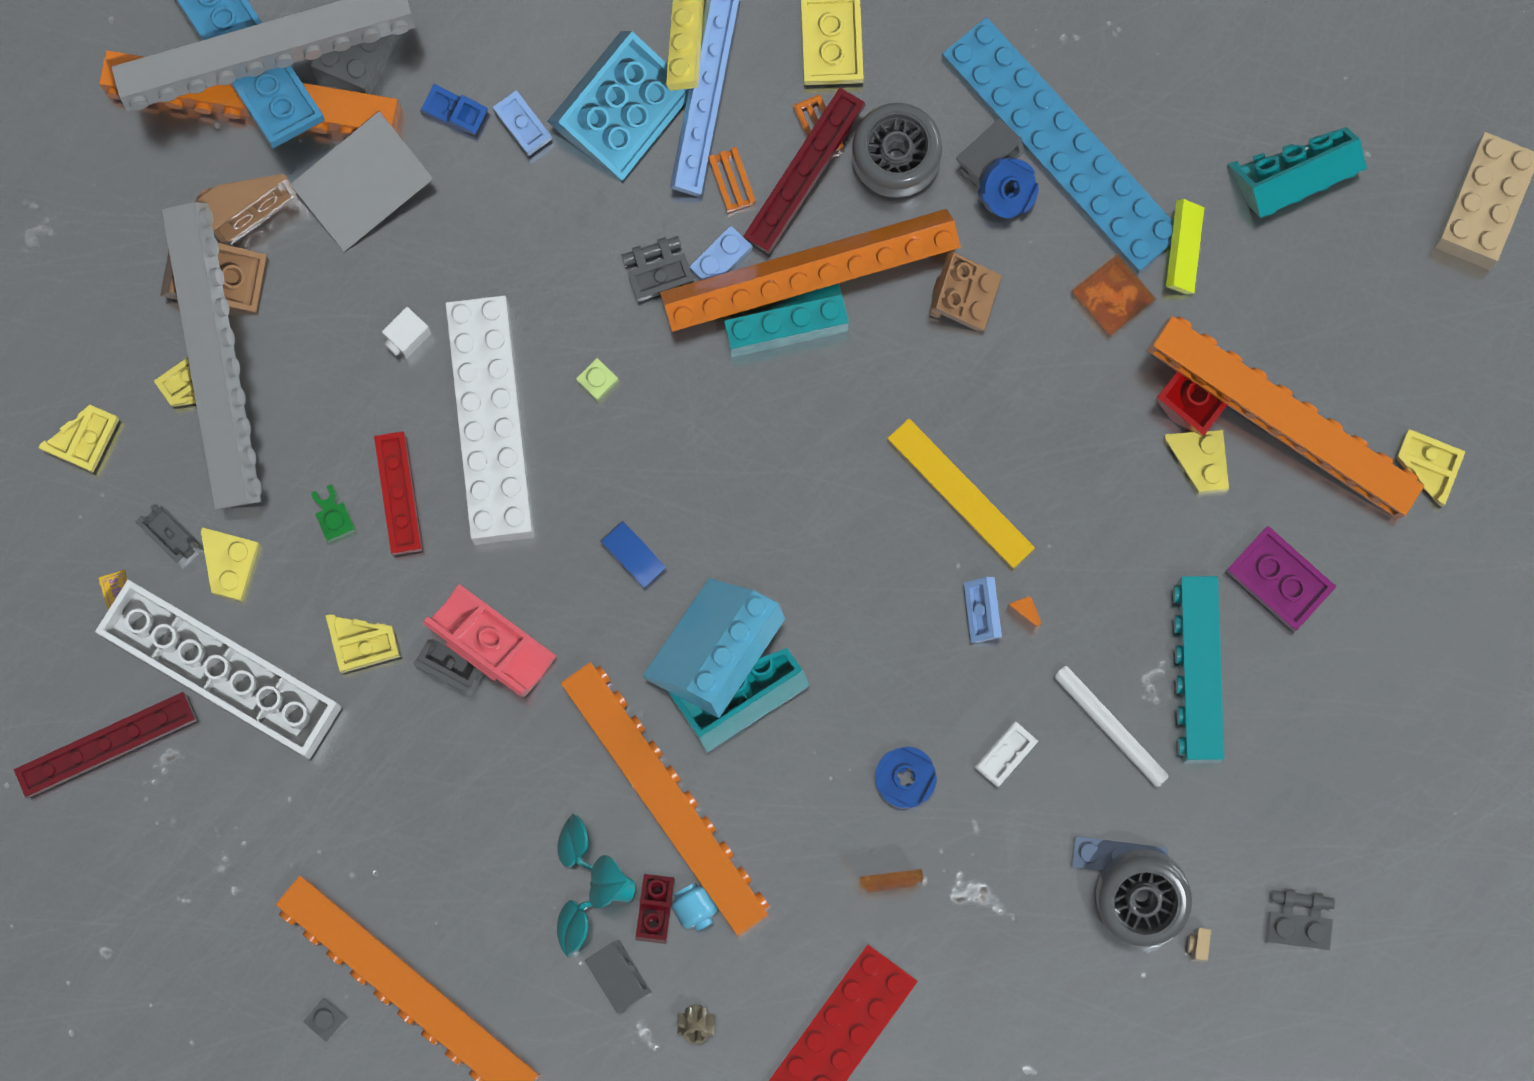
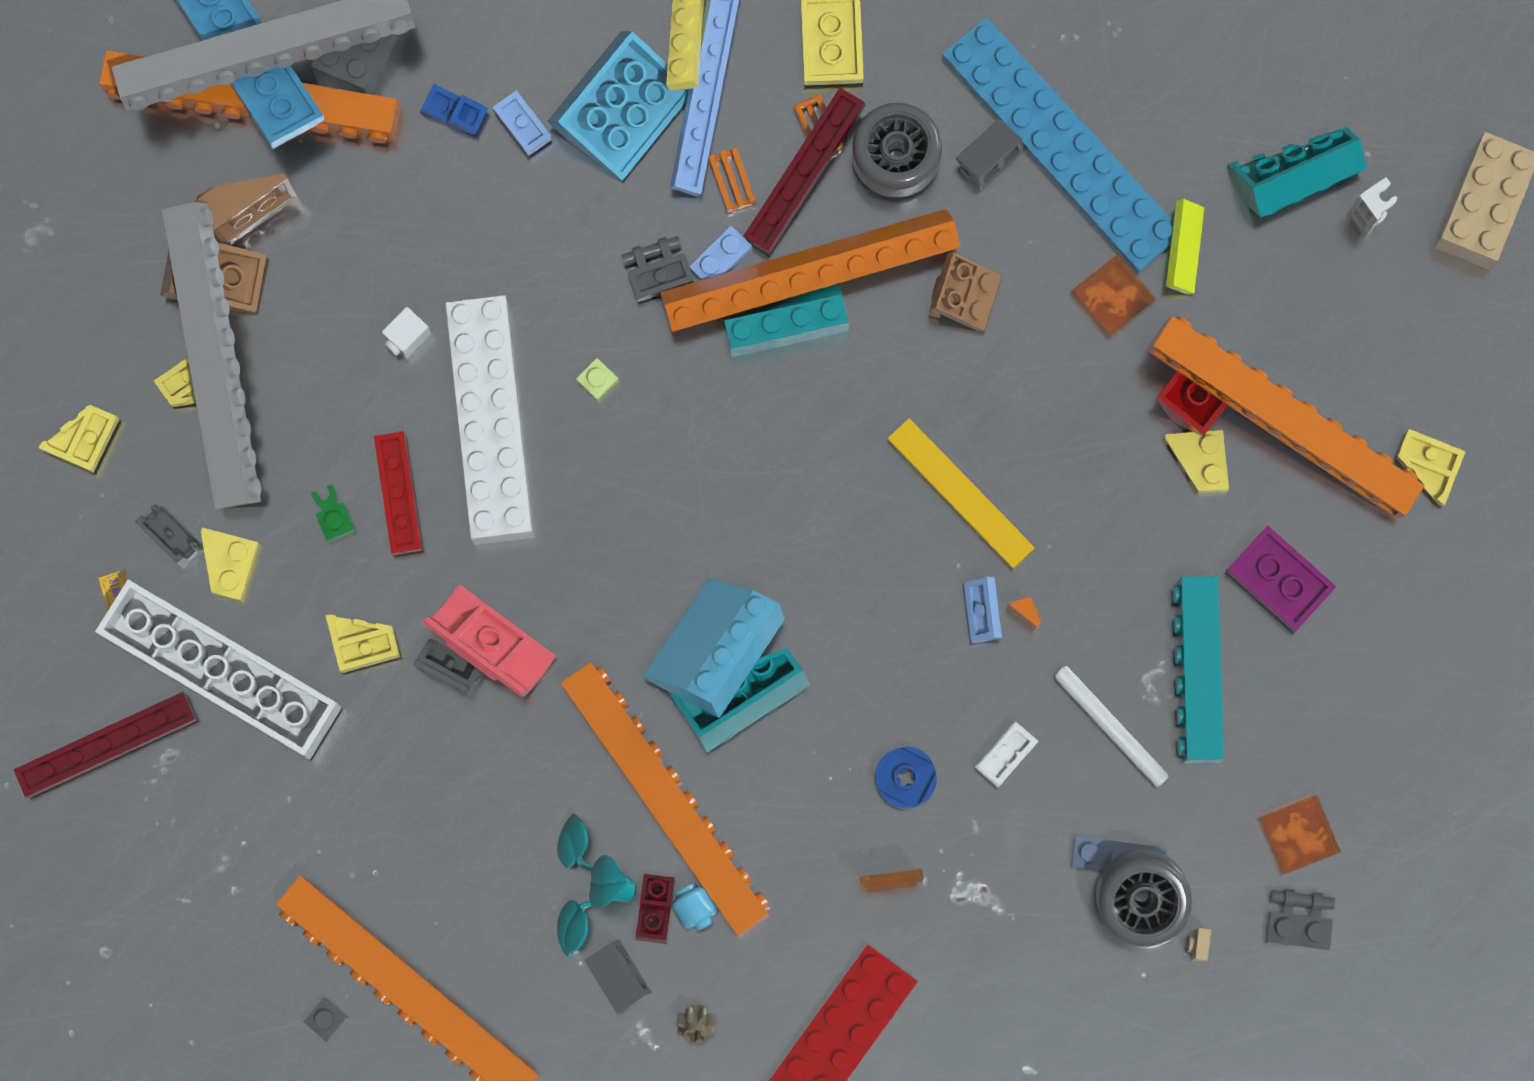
(361, 181): light grey sticker -> none
(633, 554): blue slope -> none
(993, 182): blue plate -> none
(1299, 834): none -> clear orange tile
(1370, 209): none -> white hinge

